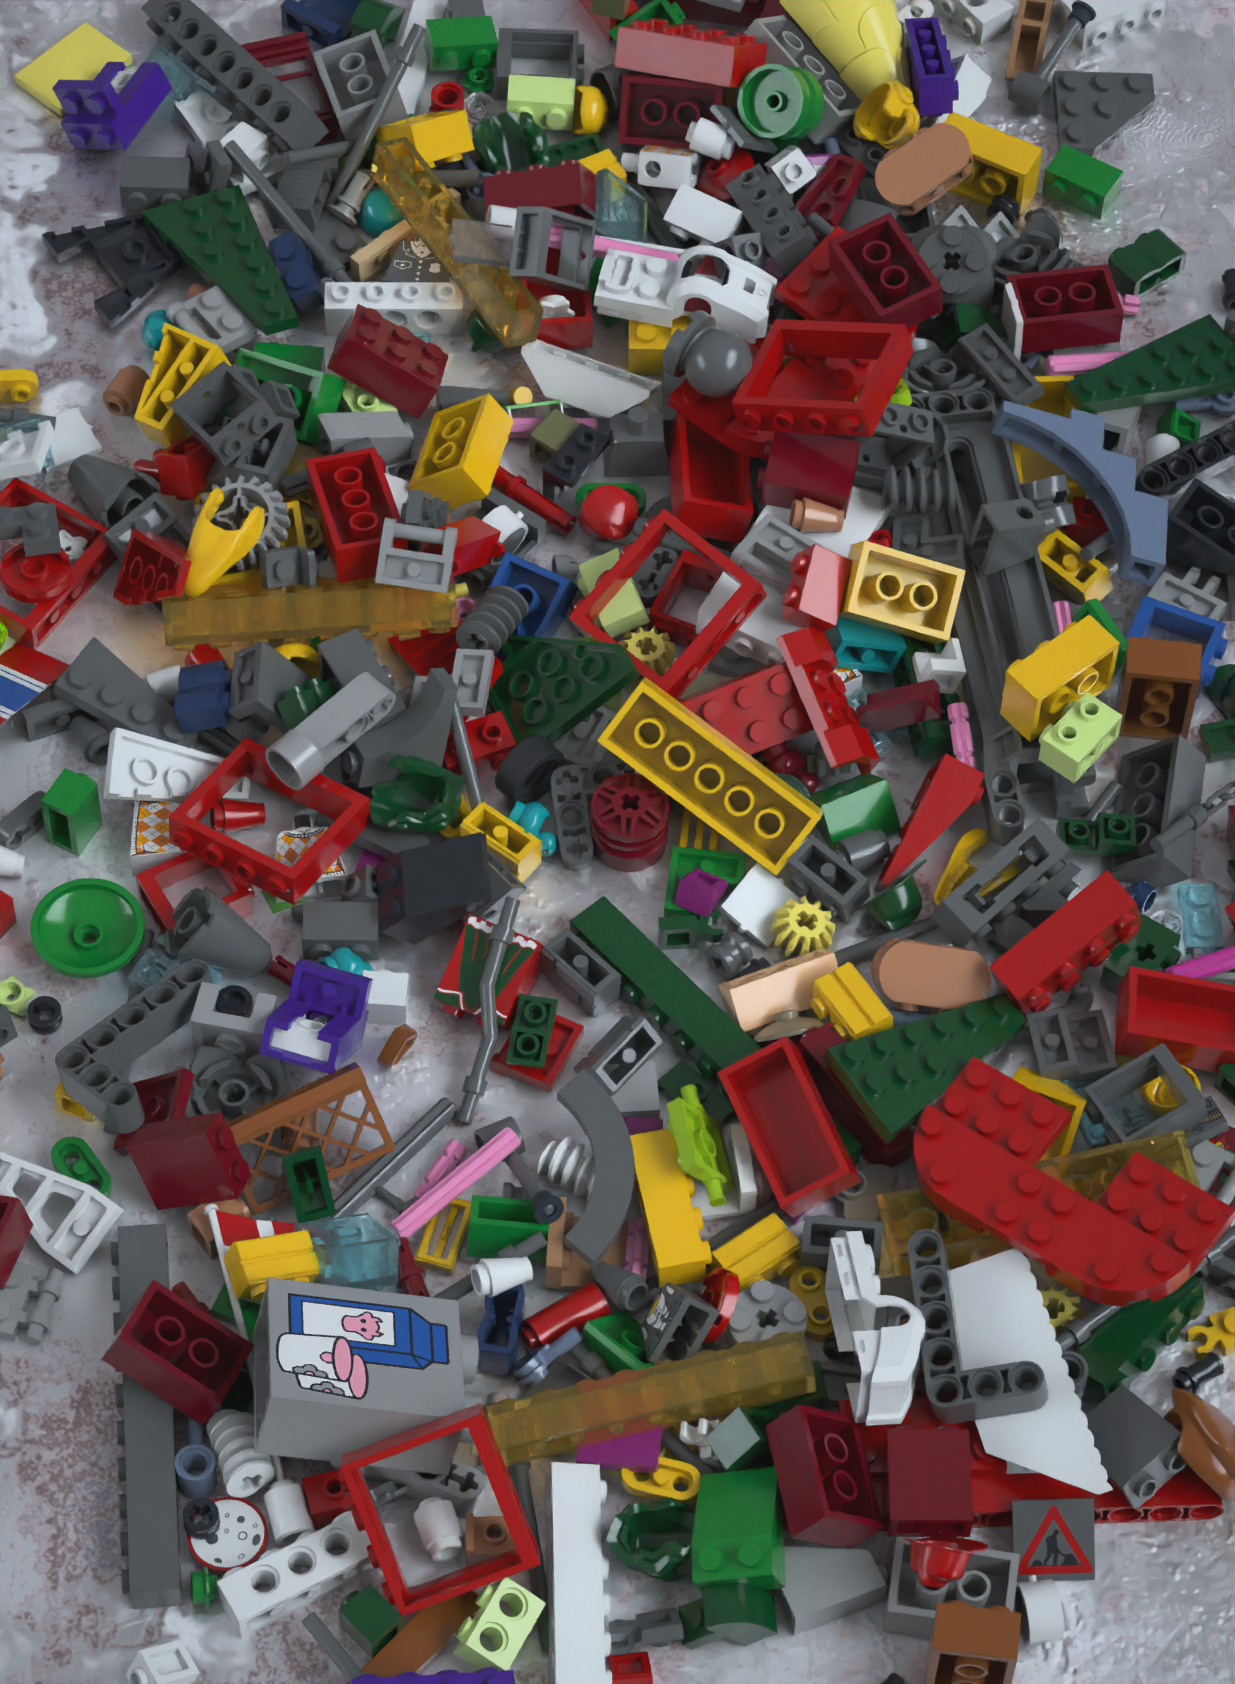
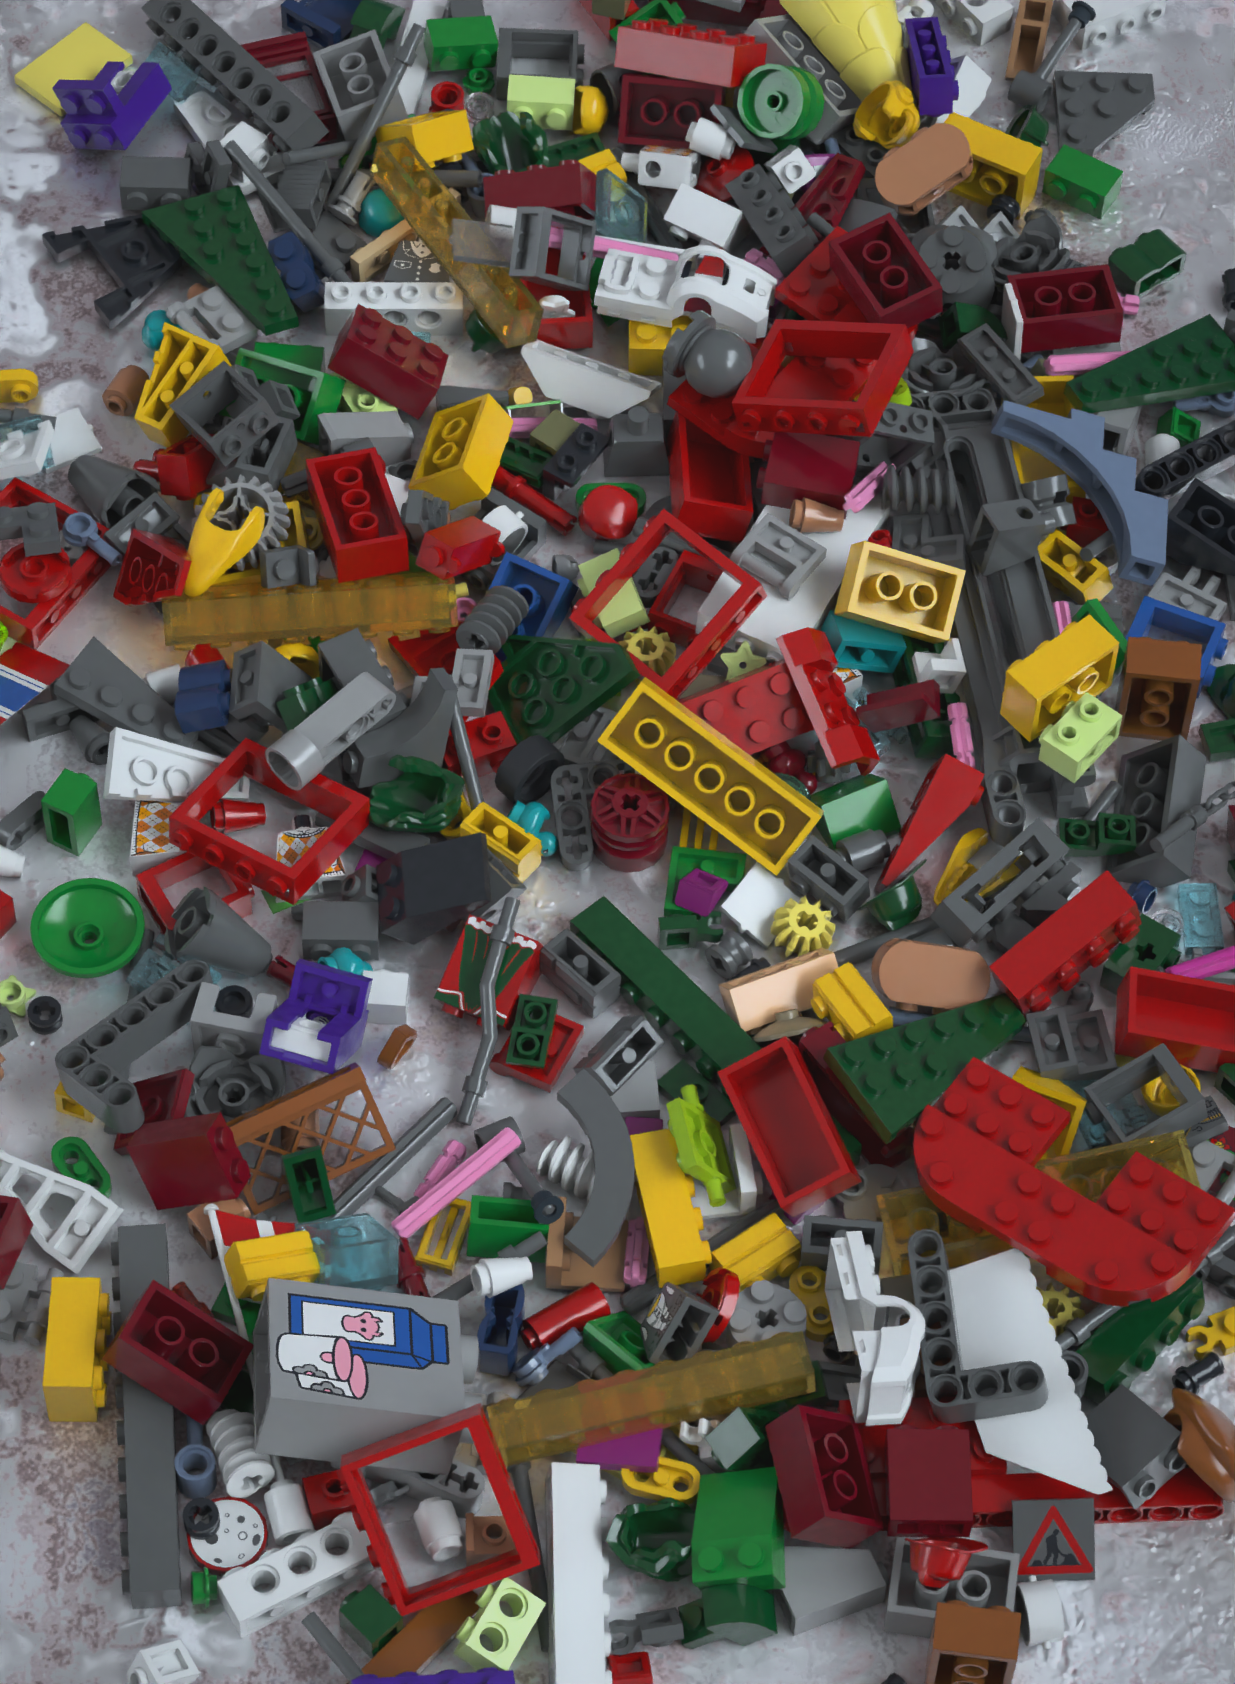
(74, 1349): none -> yellow brick
(82, 531): none -> sand blue plate
(416, 568): light grey plate -> none
(525, 461): none -> dark green plate
(622, 1286): dark grey cone -> none
(743, 654): none -> yellowish green plate
(745, 246): dark grey brick -> none
(816, 588): brick -> none
(866, 489): none -> bright pink axle
(1029, 126): none -> dark green piece

